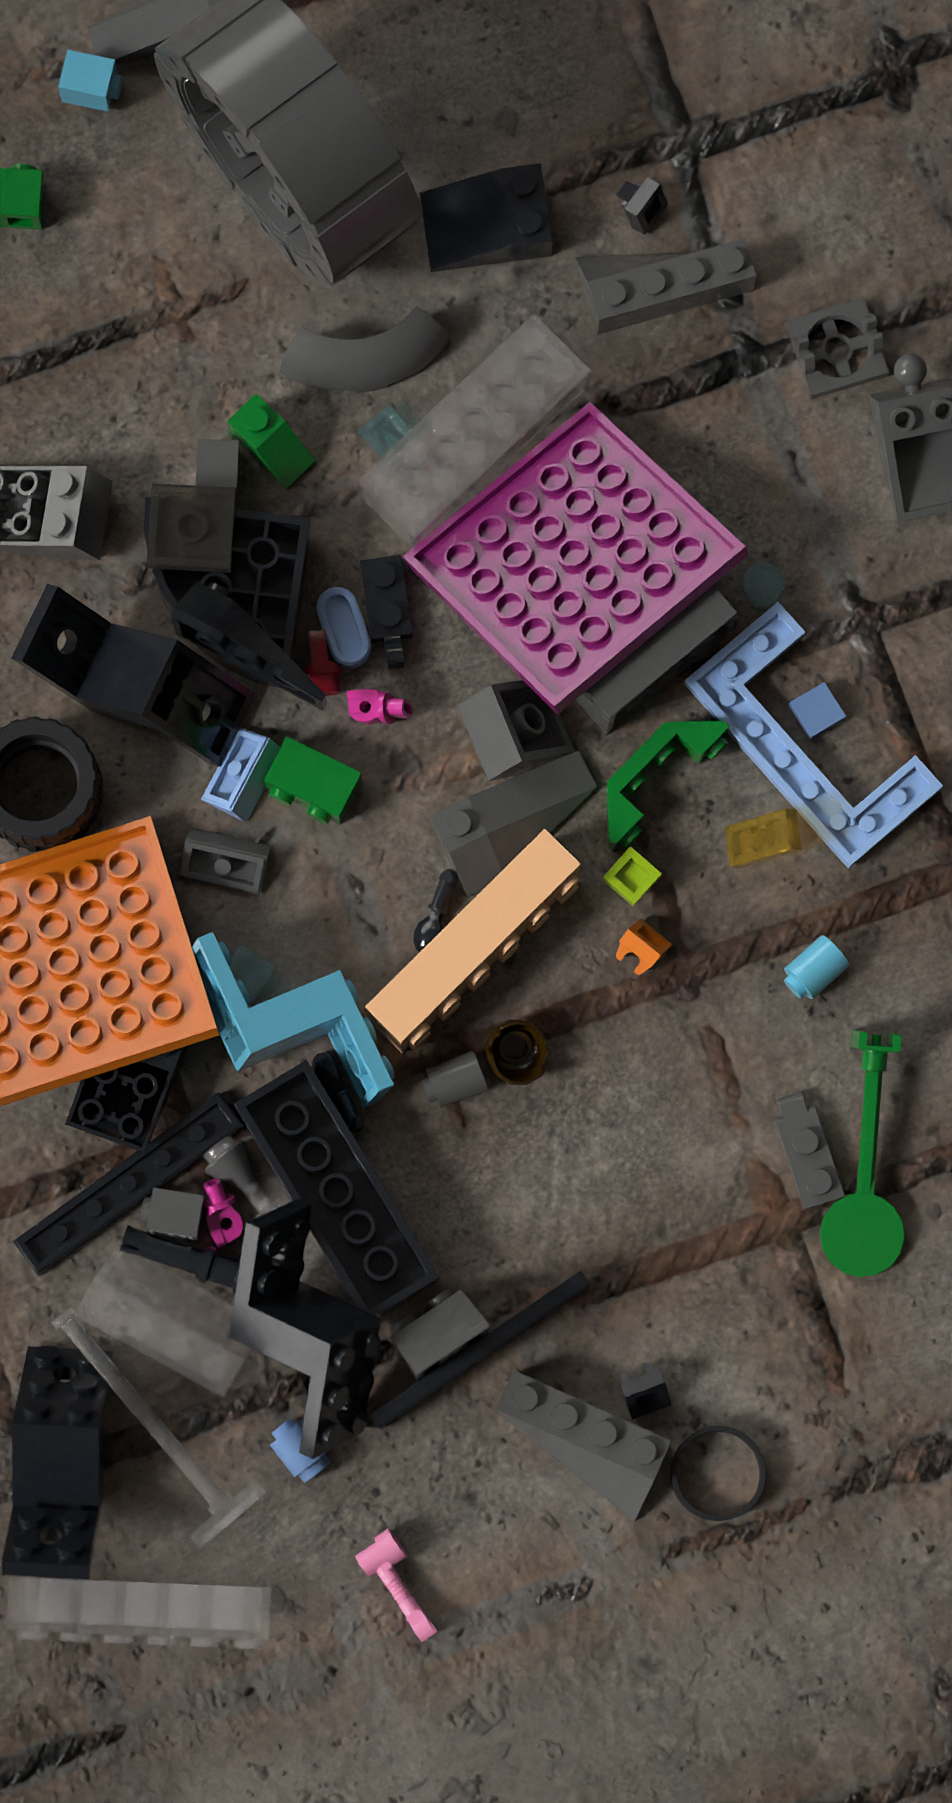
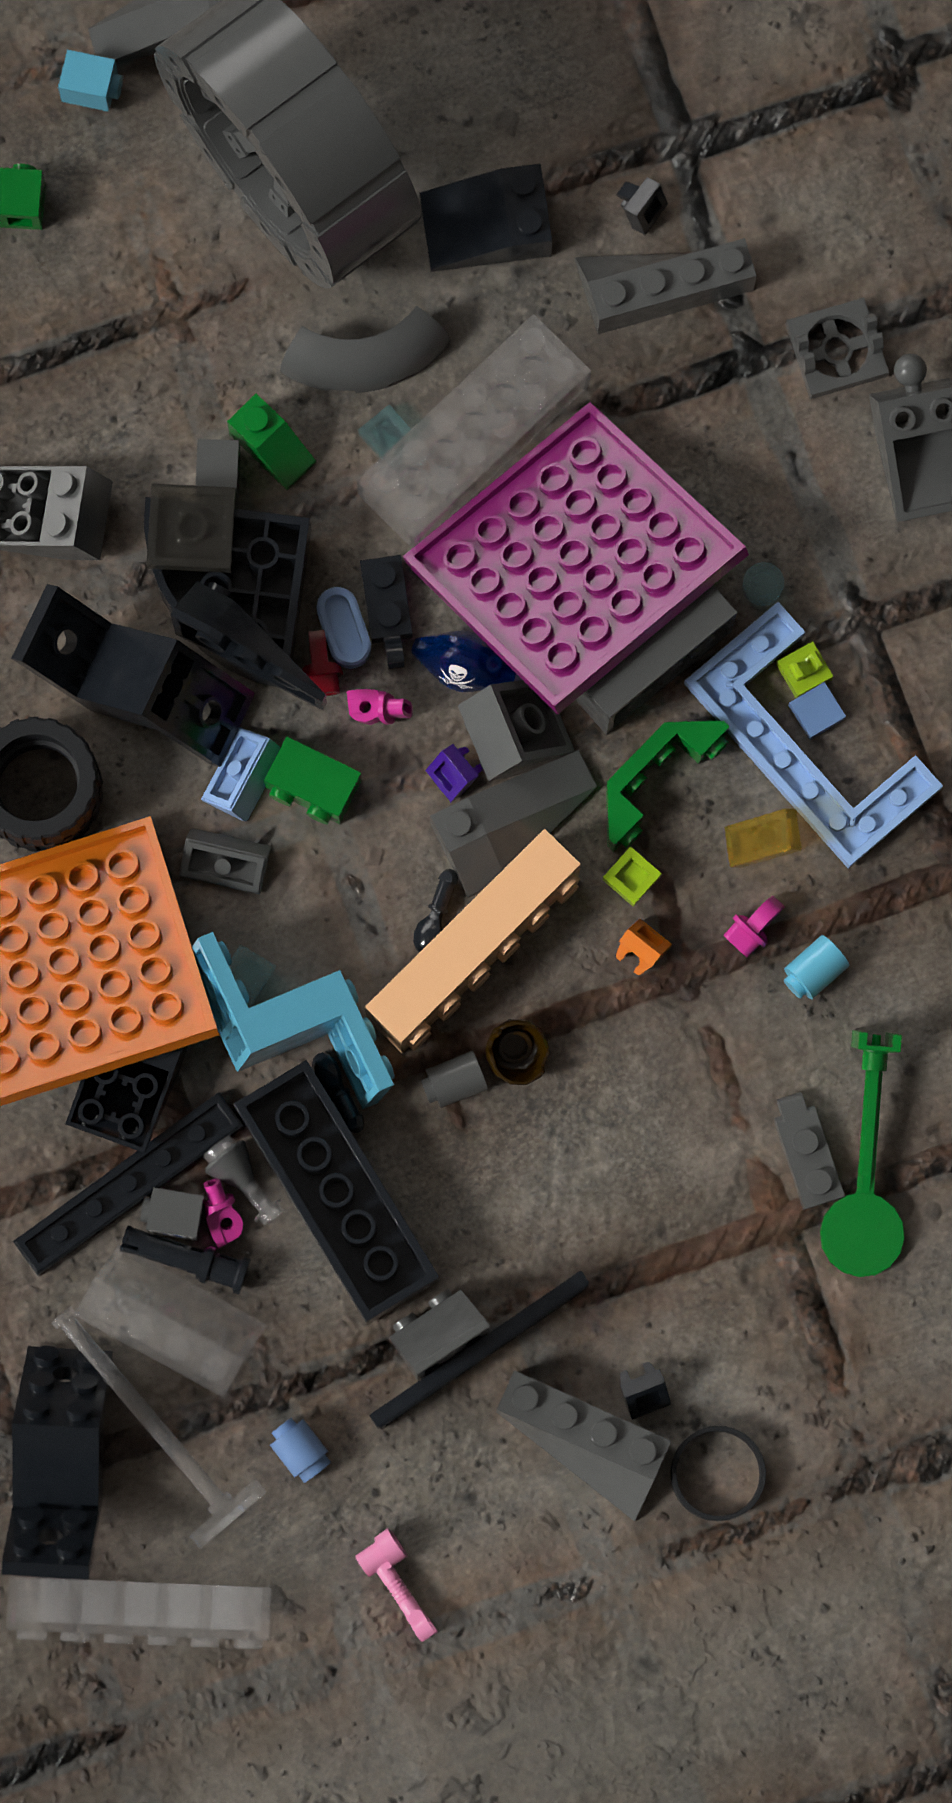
(305, 1327): black bracket -> none
(453, 772): none -> dark purple tile
(461, 661): none -> clear blue hat
(747, 932): none -> dark pink piece
(804, 669): none -> lime tile

